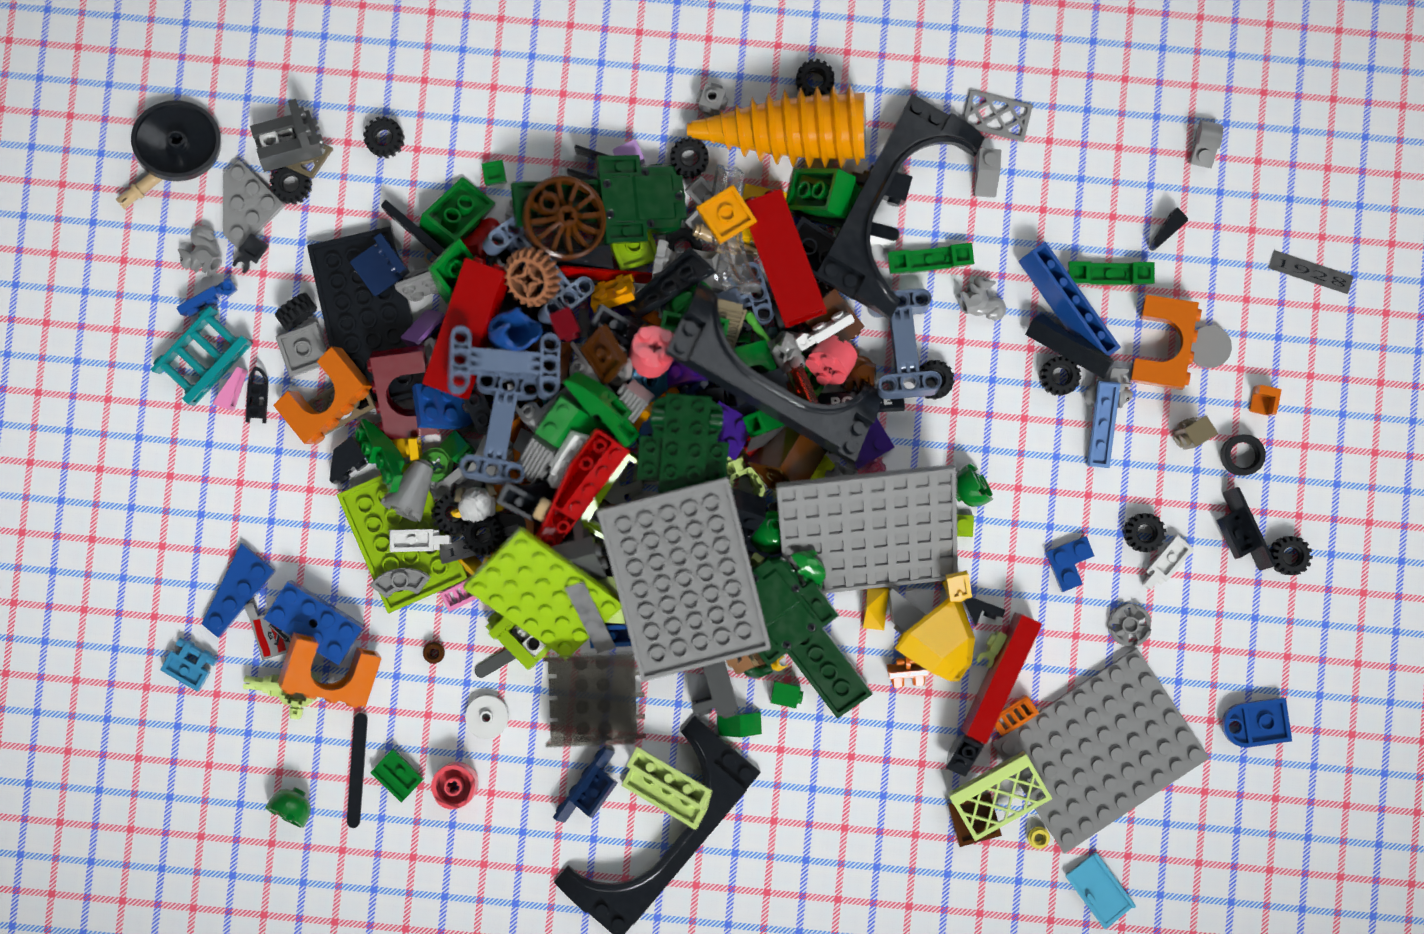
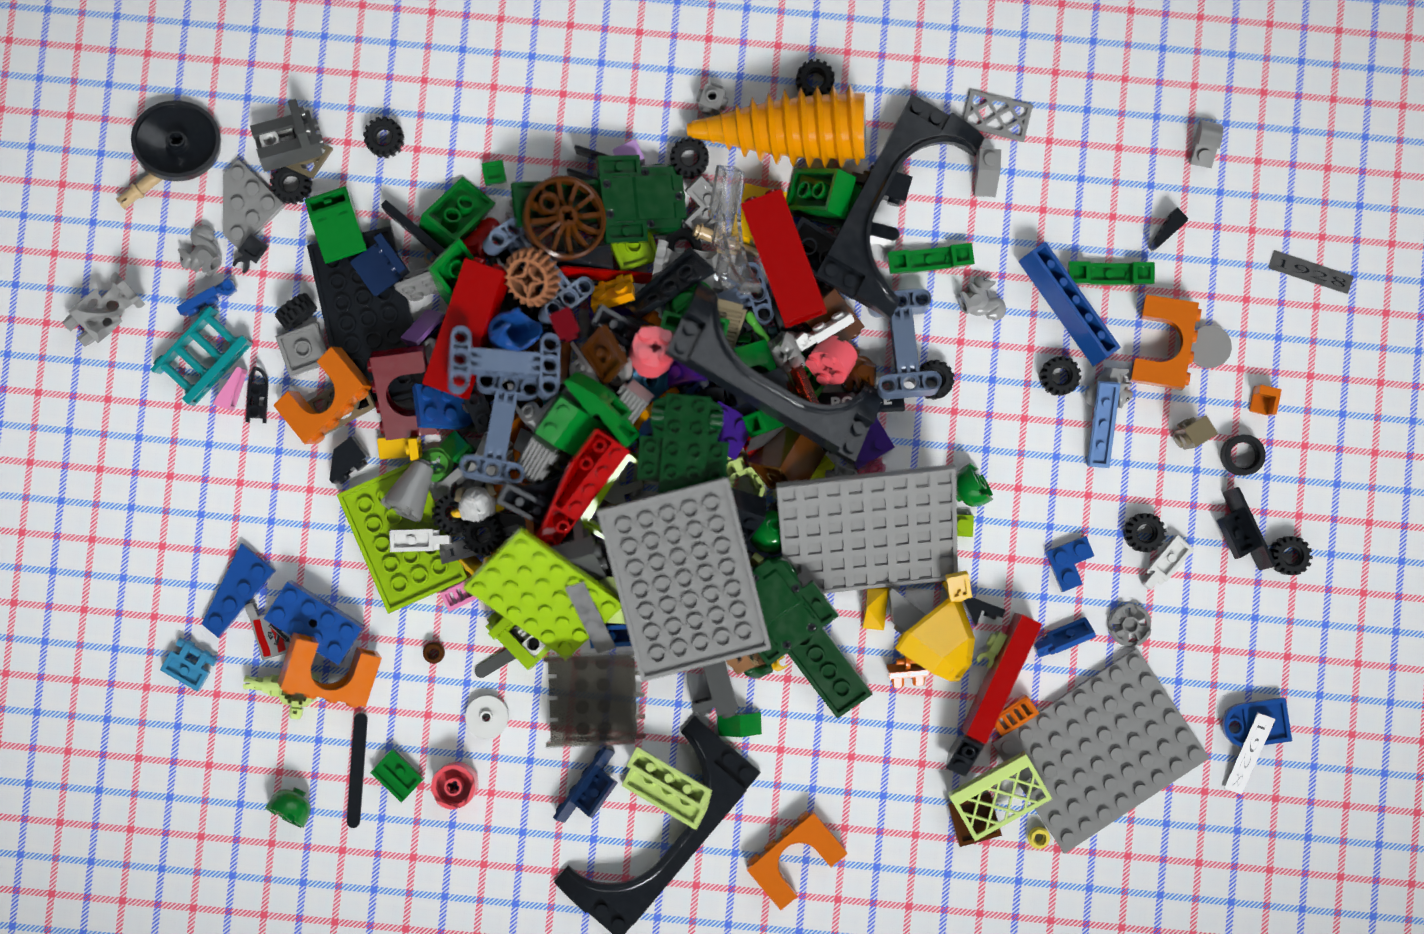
(92, 318): none -> light grey hips
(335, 224): none -> green slope
(382, 452): green slope -> none
(400, 579): light grey tile -> none
(541, 509): tan tile -> none
(563, 457): white hinge -> none
(726, 214): light orange tile -> none
(786, 694): green brick -> none
(807, 830): none -> orange arch
(810, 567): green animal -> none
(1065, 637): none -> blue hinge
(1075, 349): black slope -> none
(1105, 894): medium azure door -> none
(1249, 753): none -> sticker

